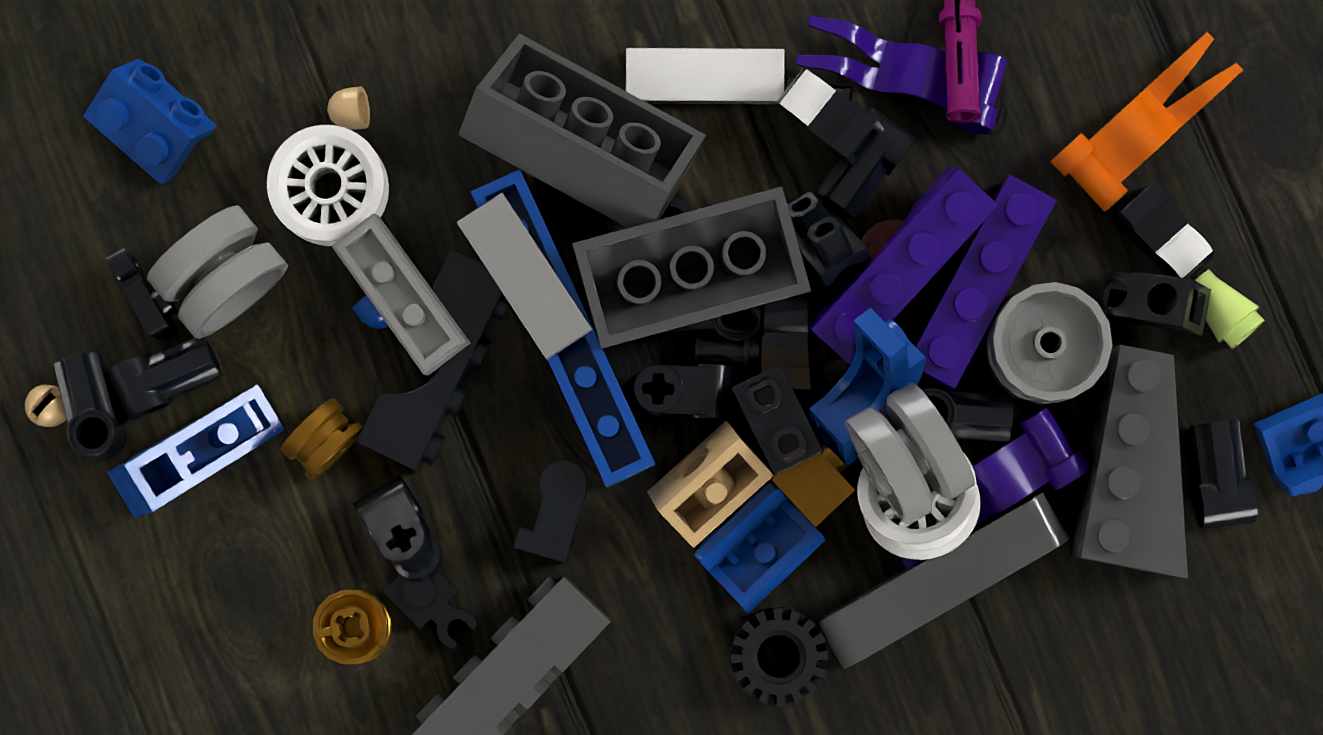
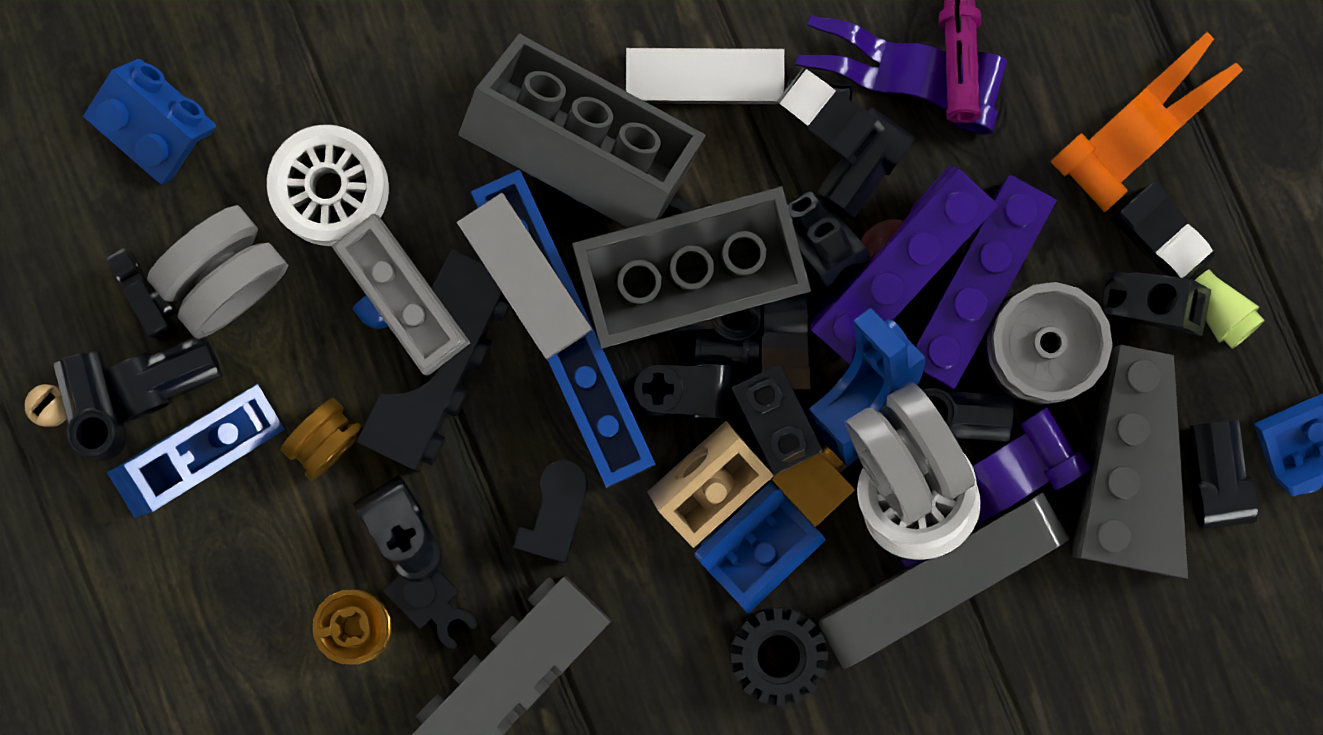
(350, 108): tan hinge -> none

